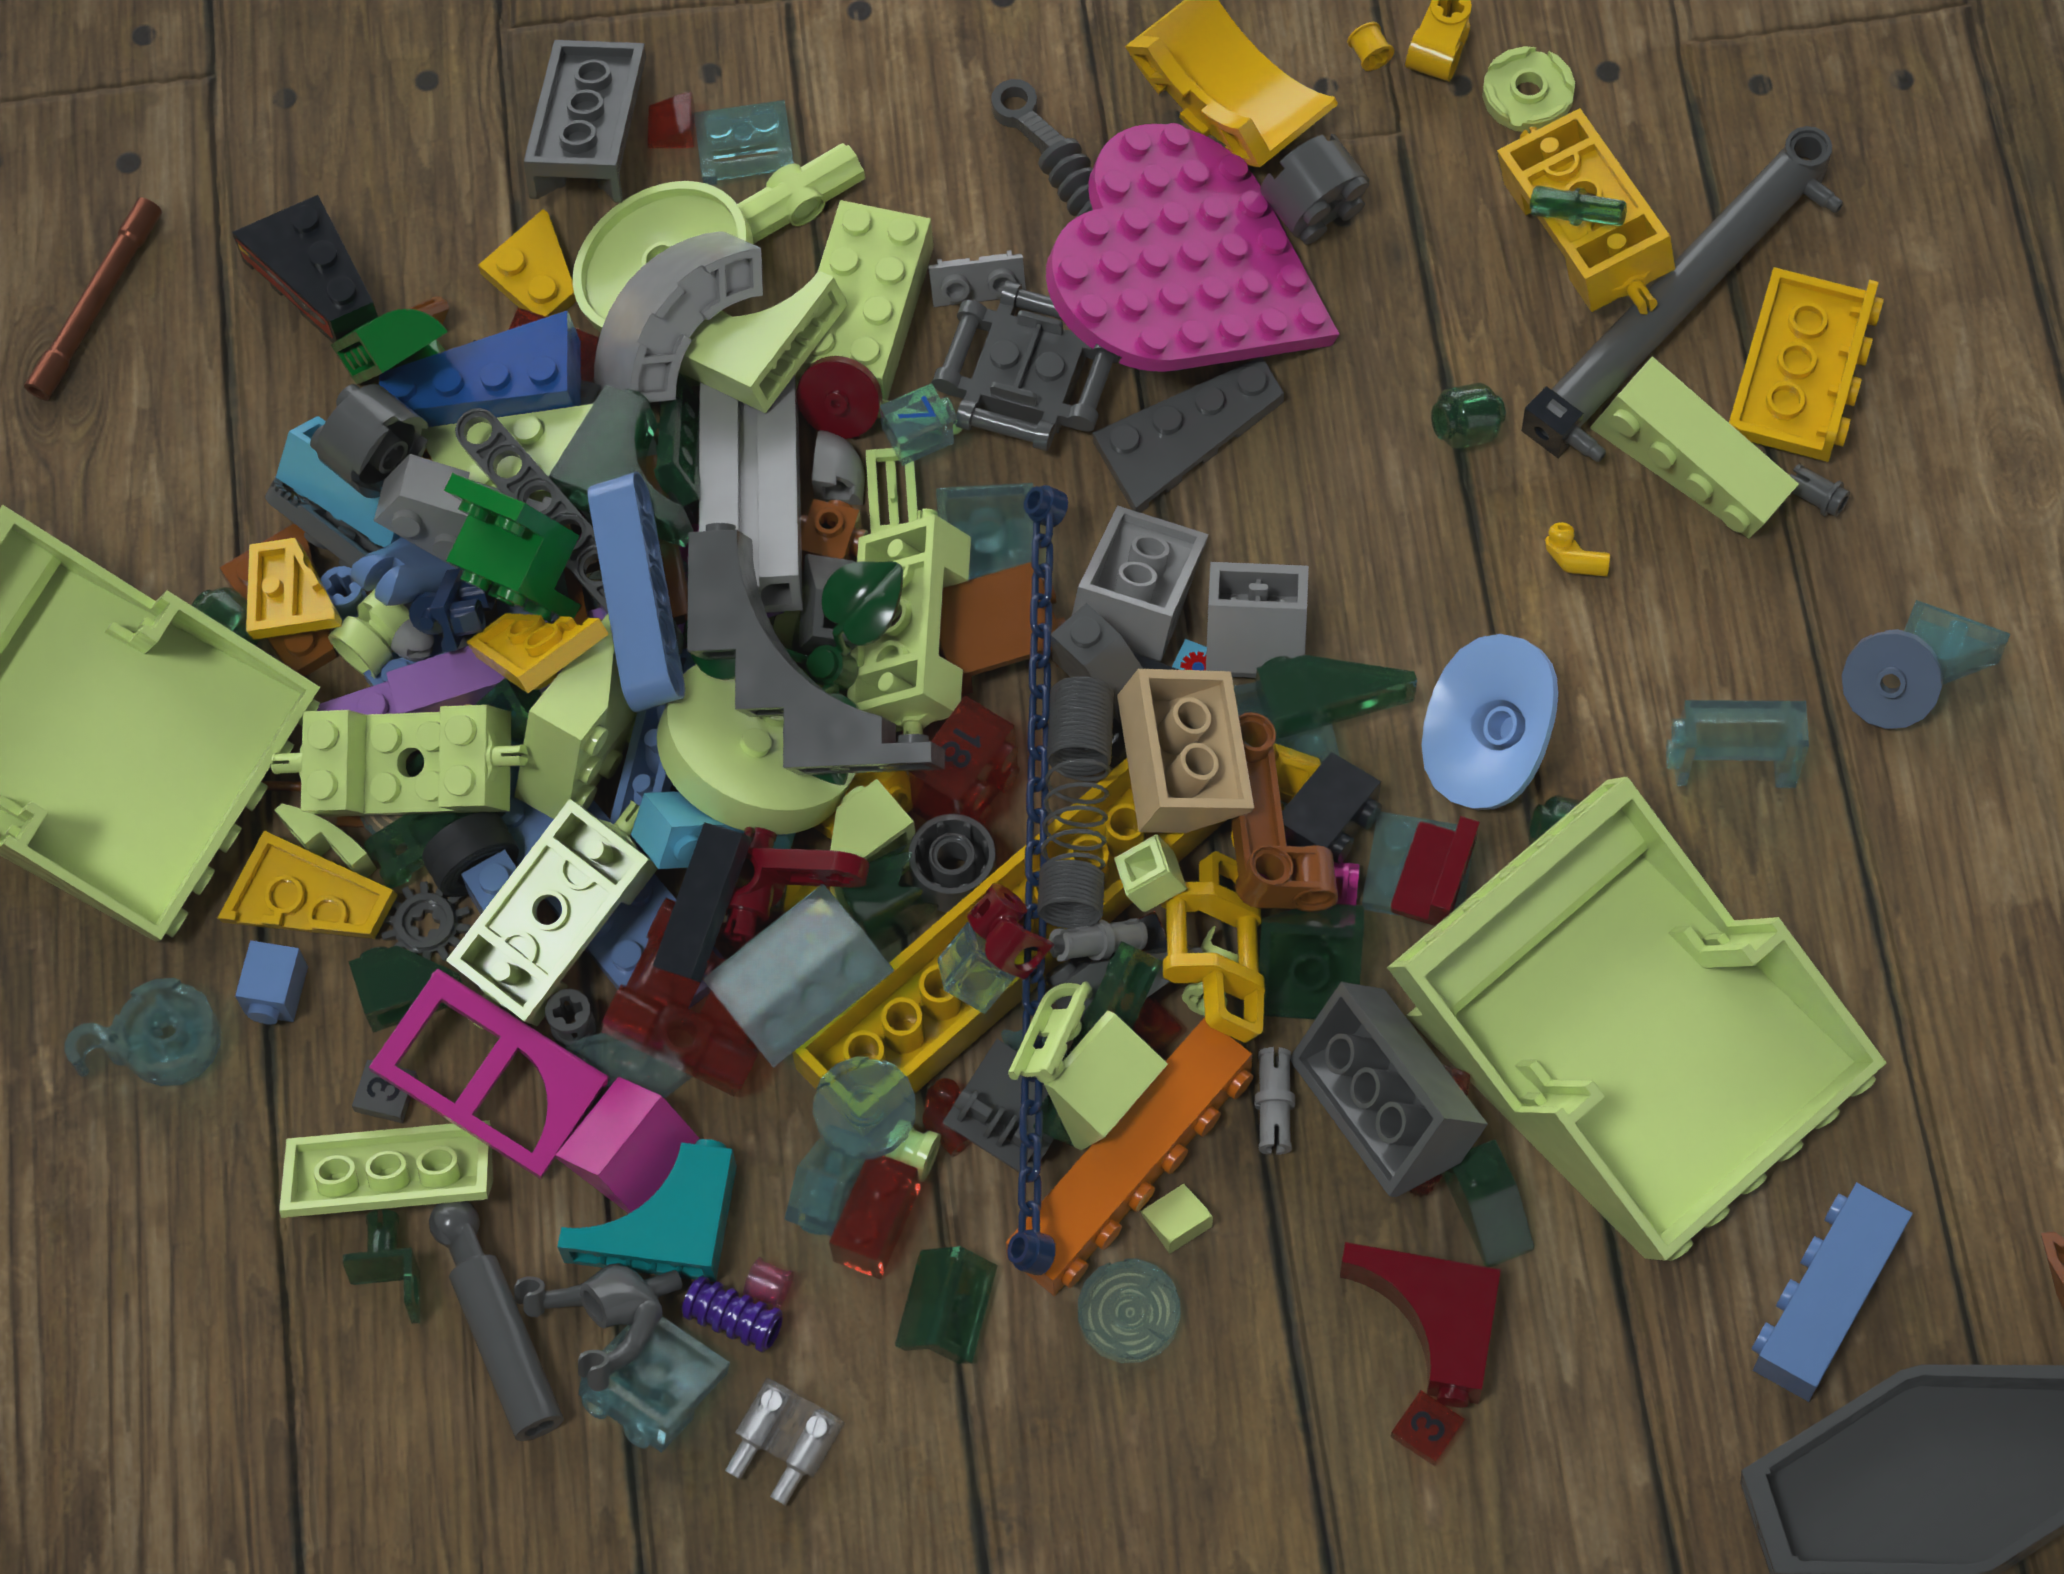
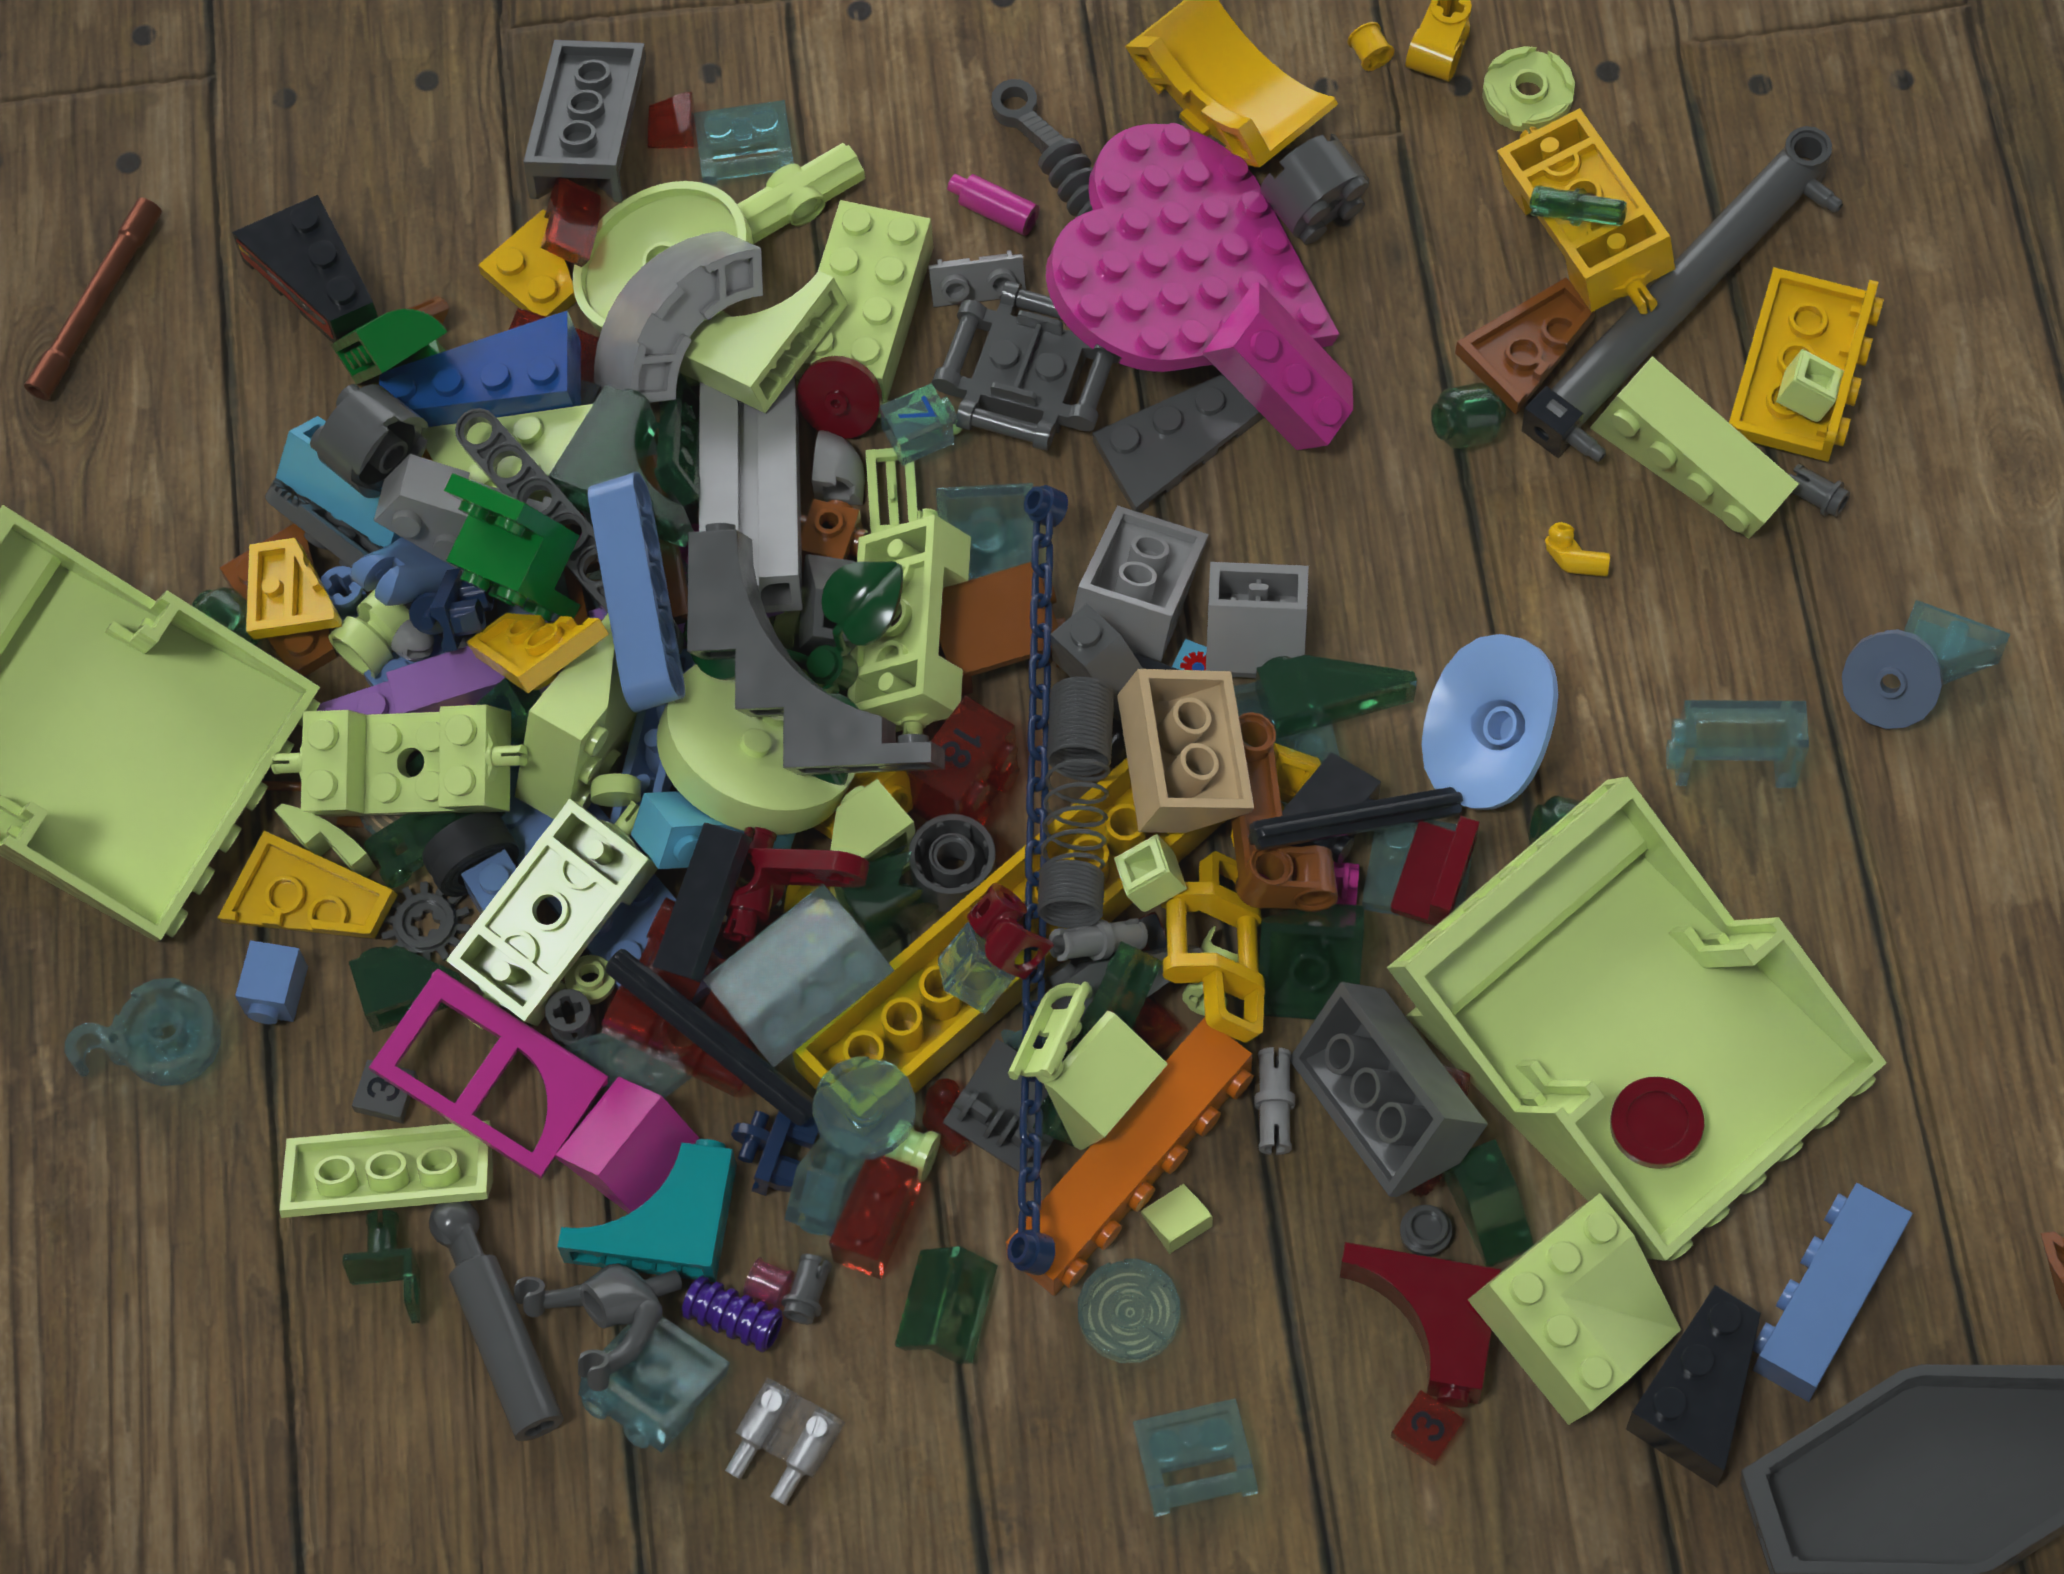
(572, 221): none -> clear red slope
(596, 990): none -> yellowish green plate
(615, 790): none -> yellowish green tile
(710, 1036): none -> black axle
(773, 1169): none -> dark blue hips
(806, 1291): none -> dark grey pin
(995, 203): none -> dark pink cylinder
(1190, 1440): none -> clear light blue plate
(1282, 370): none -> dark pink slope
(1355, 818): none -> black axle
(1425, 1230): none -> dark grey plate
(1526, 342): none -> dark orange wing
(1579, 1309): none -> yellowish green slope
(1657, 1122): none -> dark red piece
(1699, 1388): none -> black wedge
(1810, 386): none -> yellowish green slope

